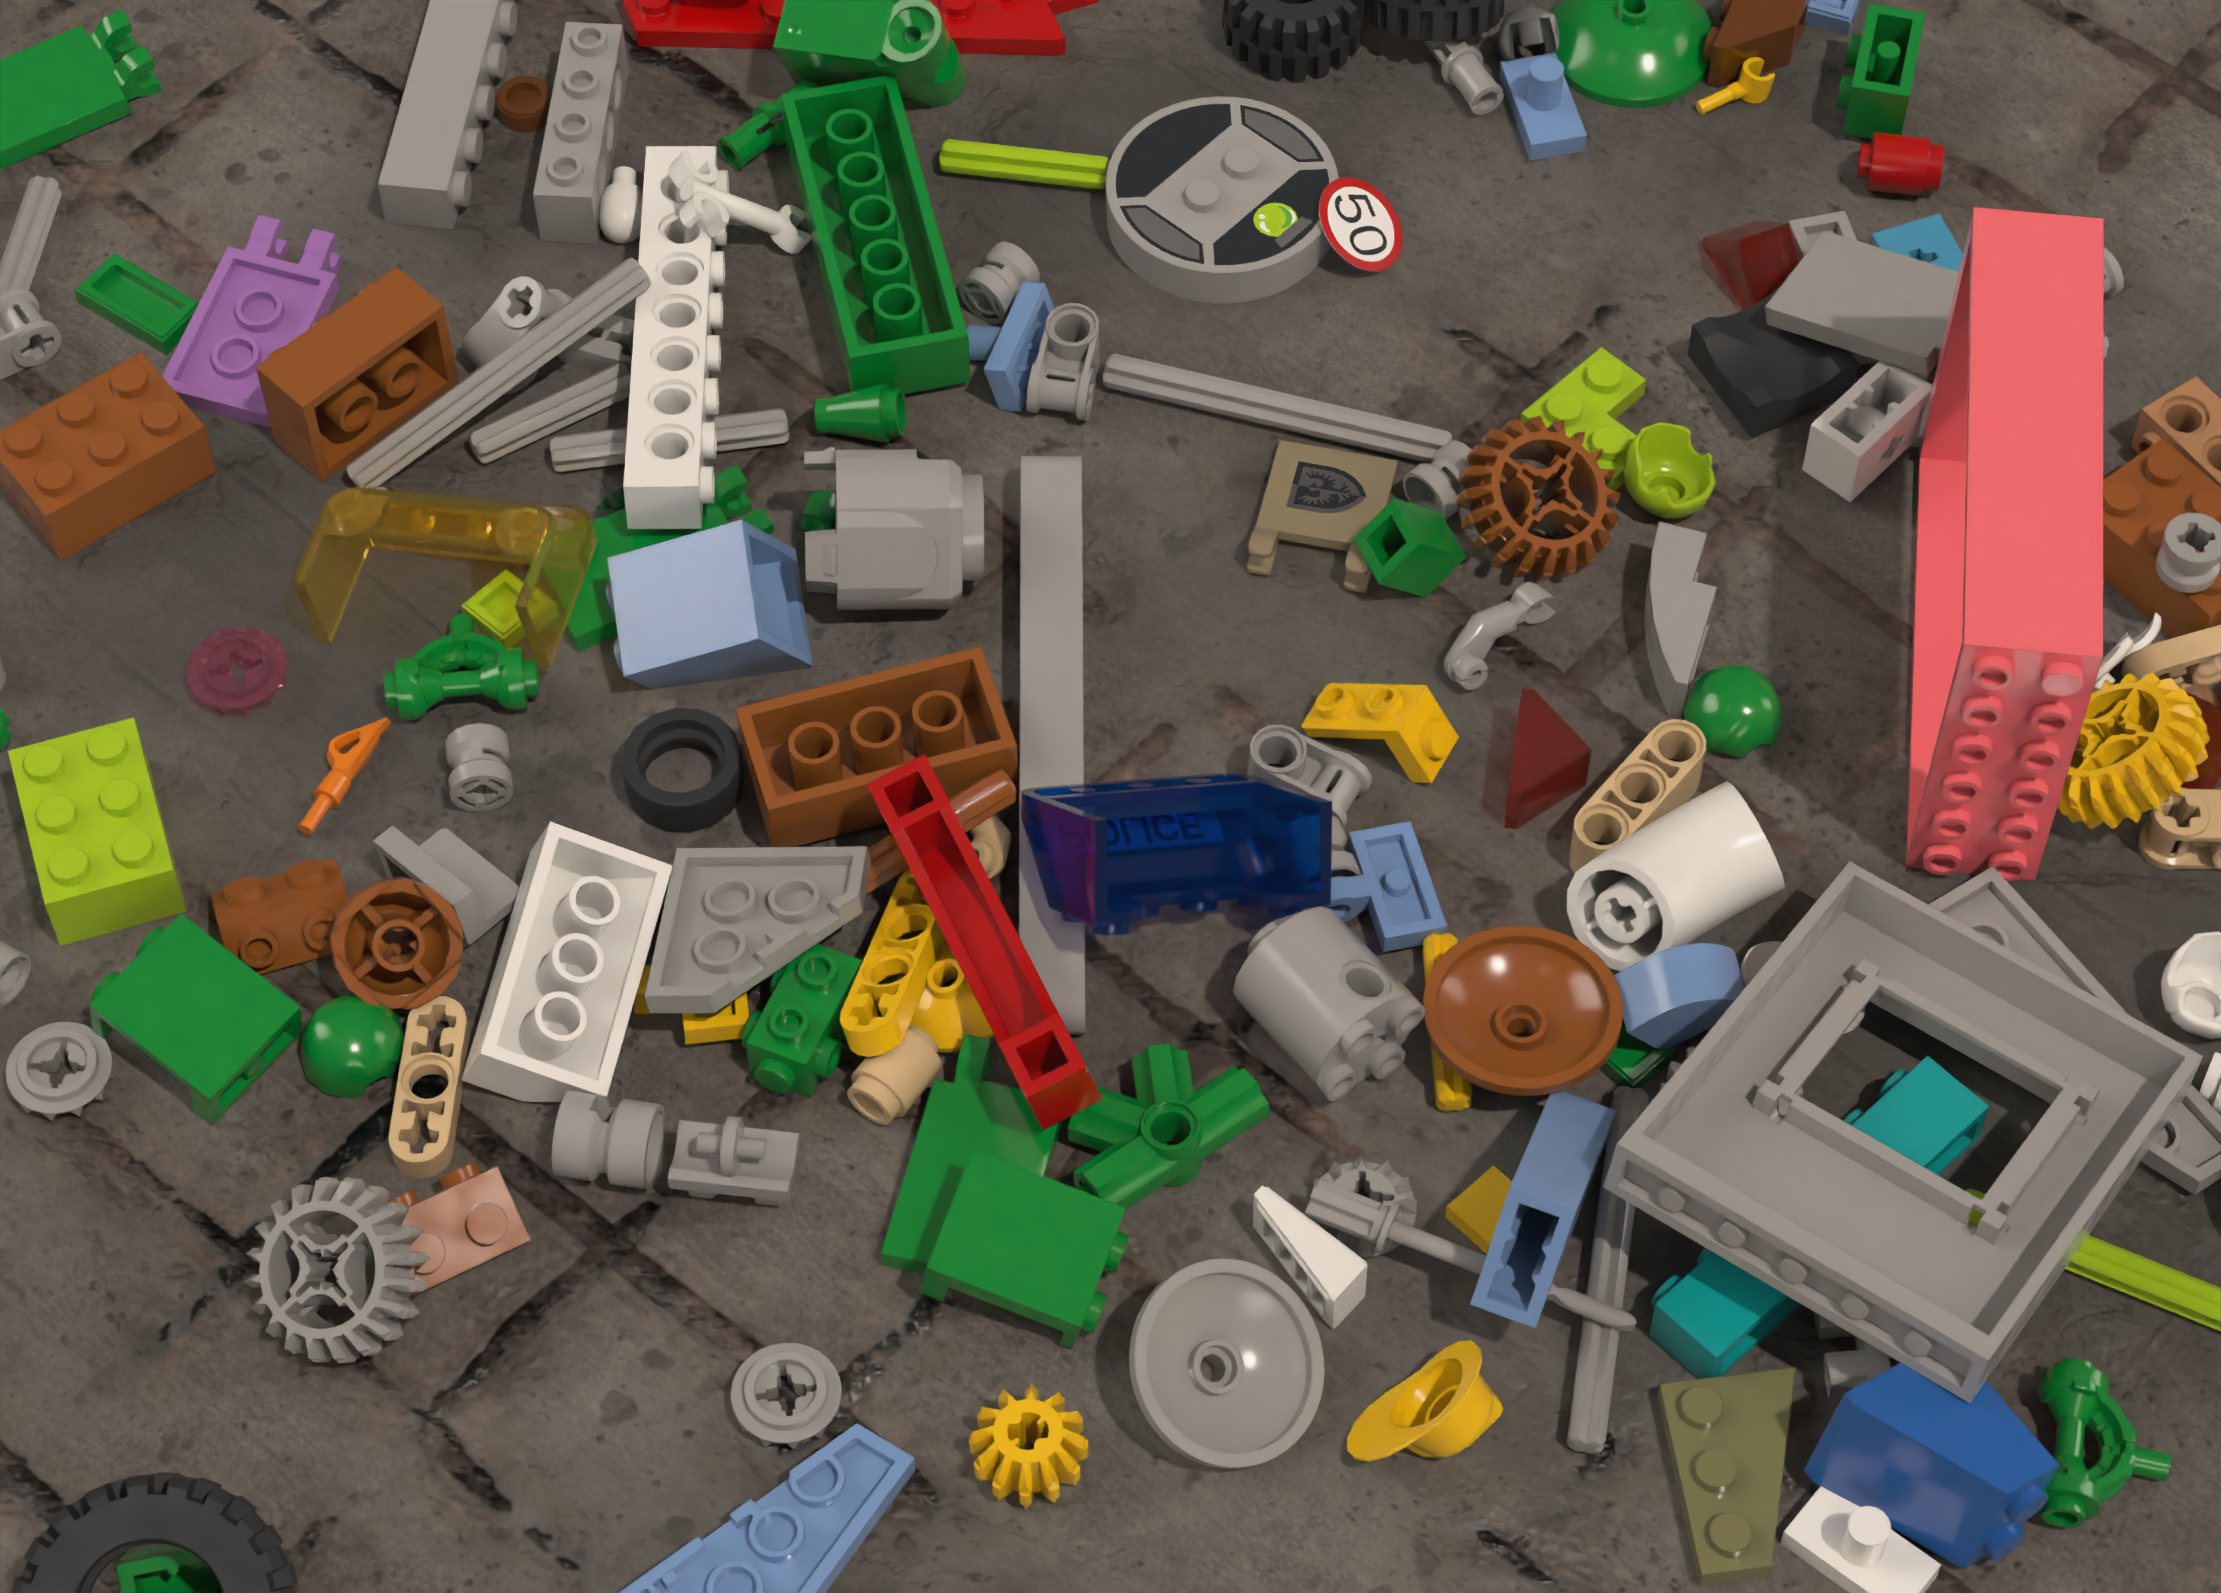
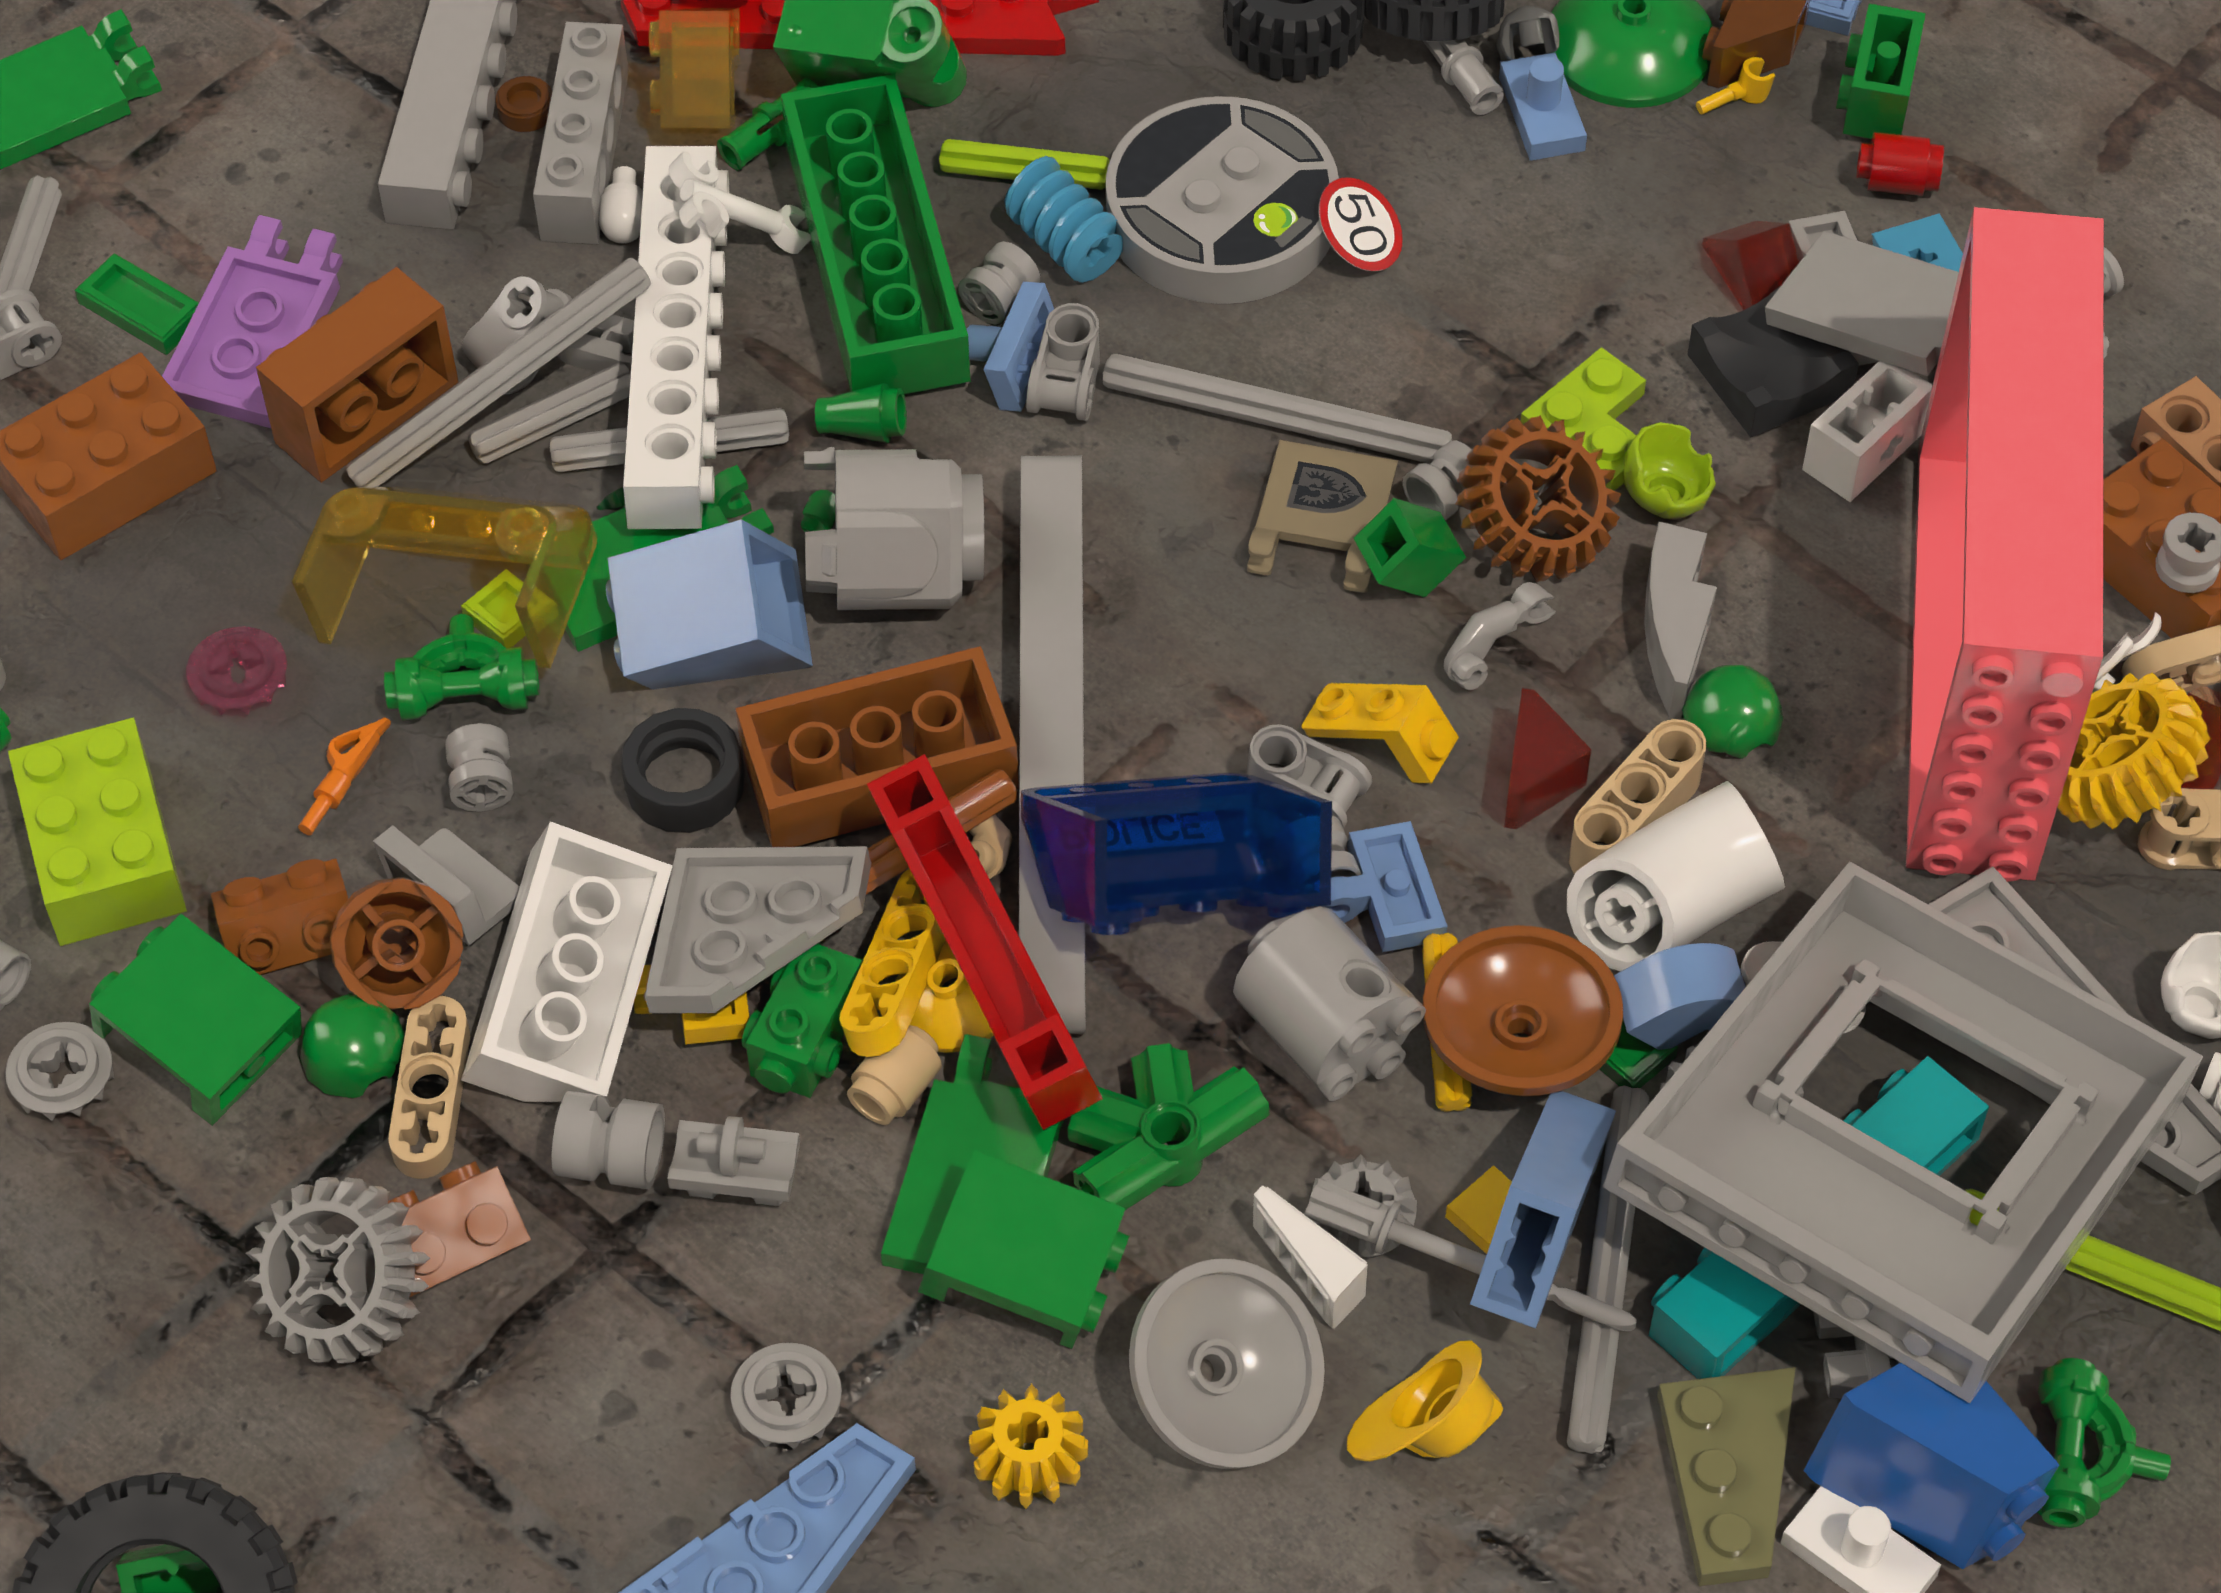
(696, 66): none -> clear yellow brick
(1064, 220): none -> dark azure piece

